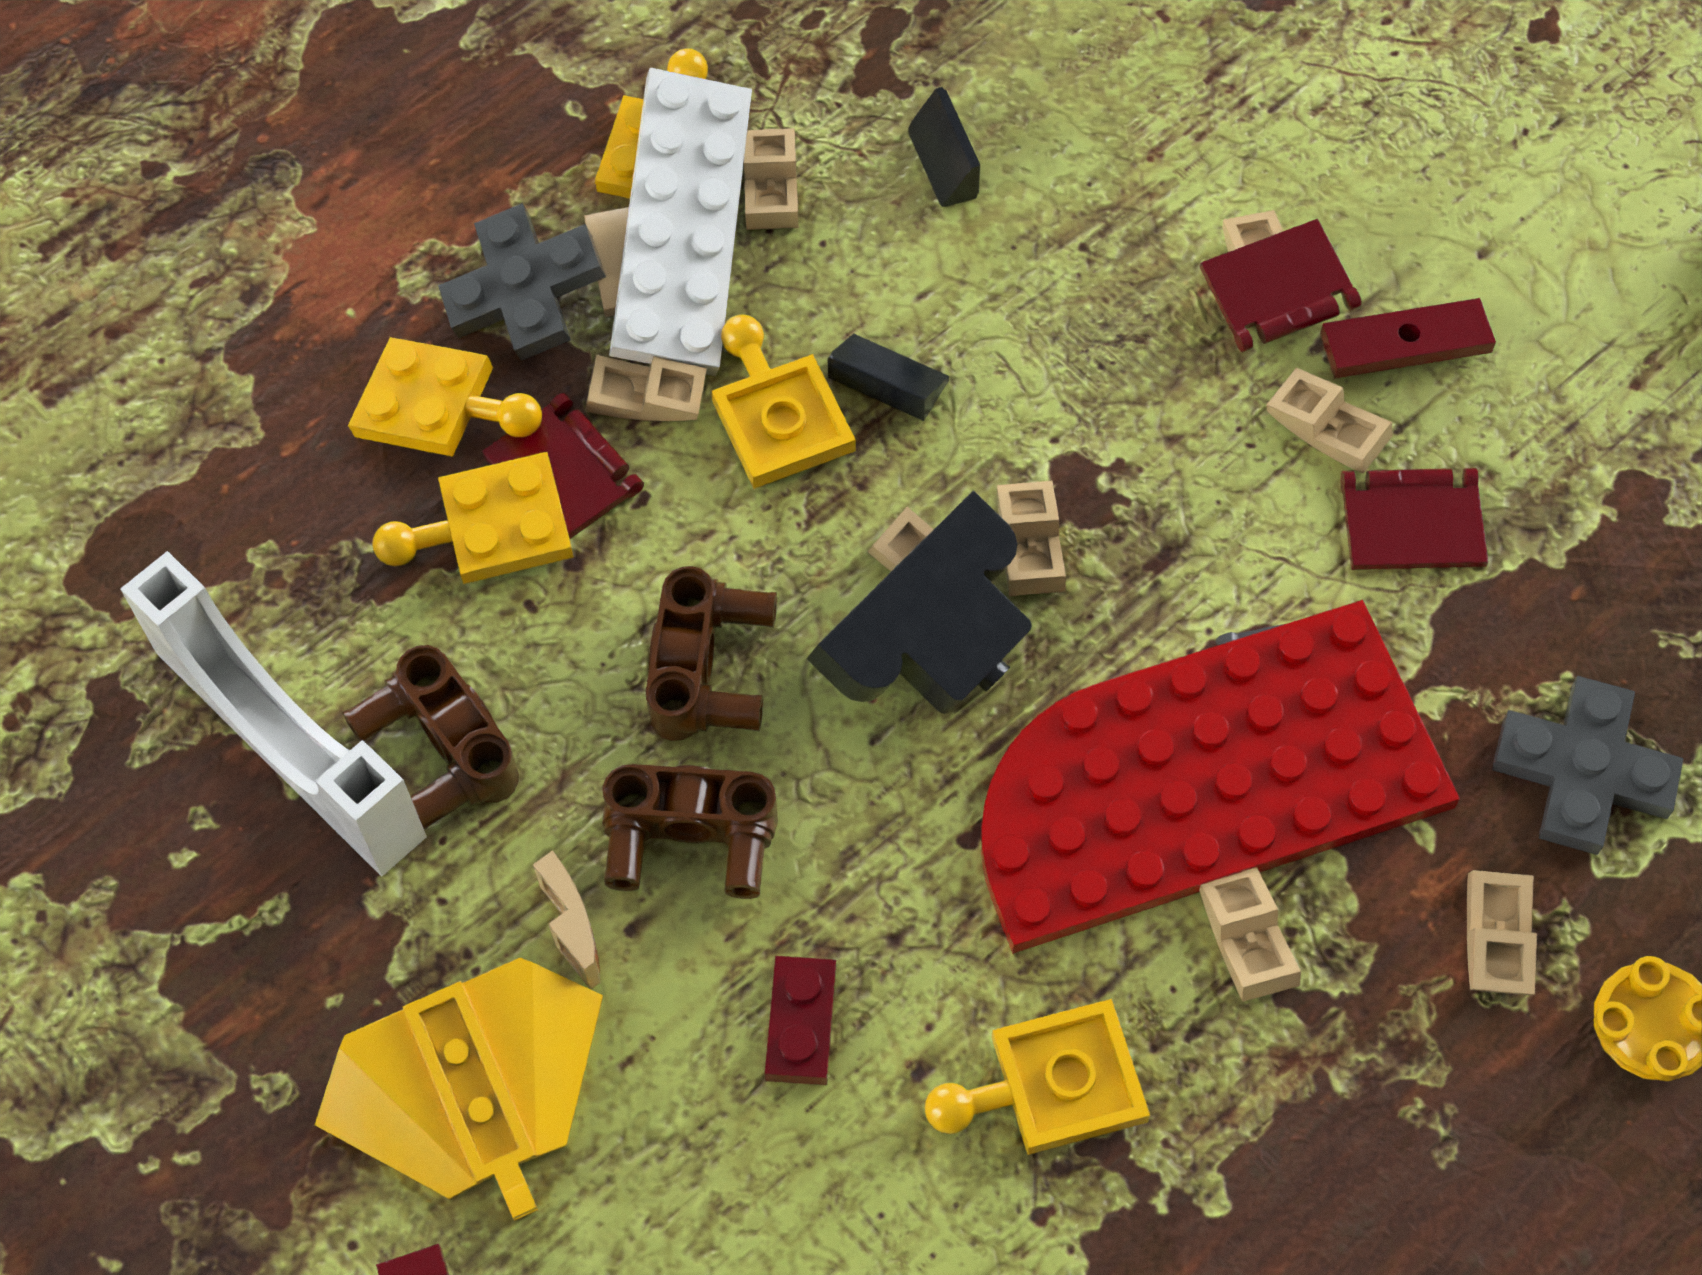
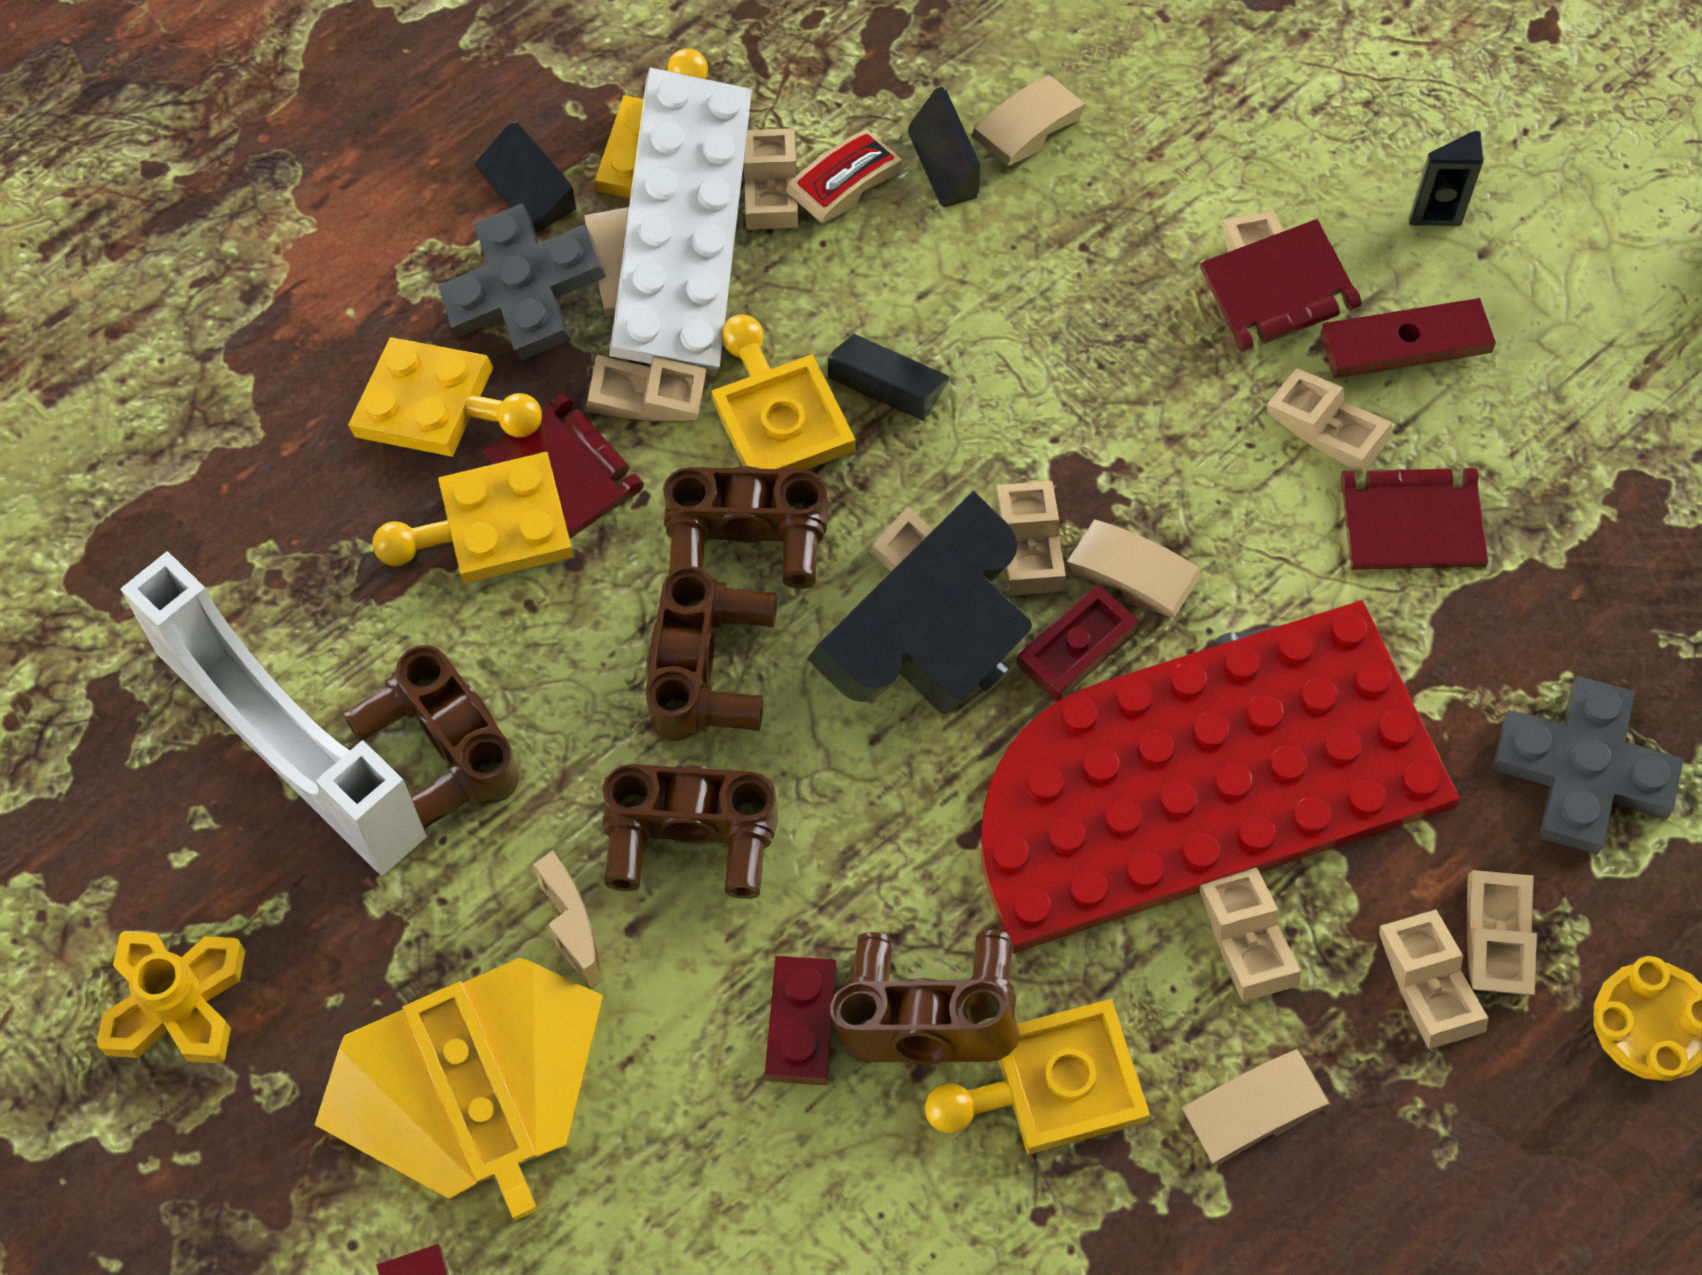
(171, 997): none -> yellow plant
(526, 176): none -> black slope
(747, 507): none -> reddish brown piece
(841, 175): none -> slope
(926, 1017): none -> reddish brown piece
(1026, 118): none -> tan slope
(1077, 643): none -> dark red plate
(1137, 566): none -> tan slope
(1255, 1106): none -> tan slope
(1431, 979): none -> tan slope
(1448, 182): none -> black slope

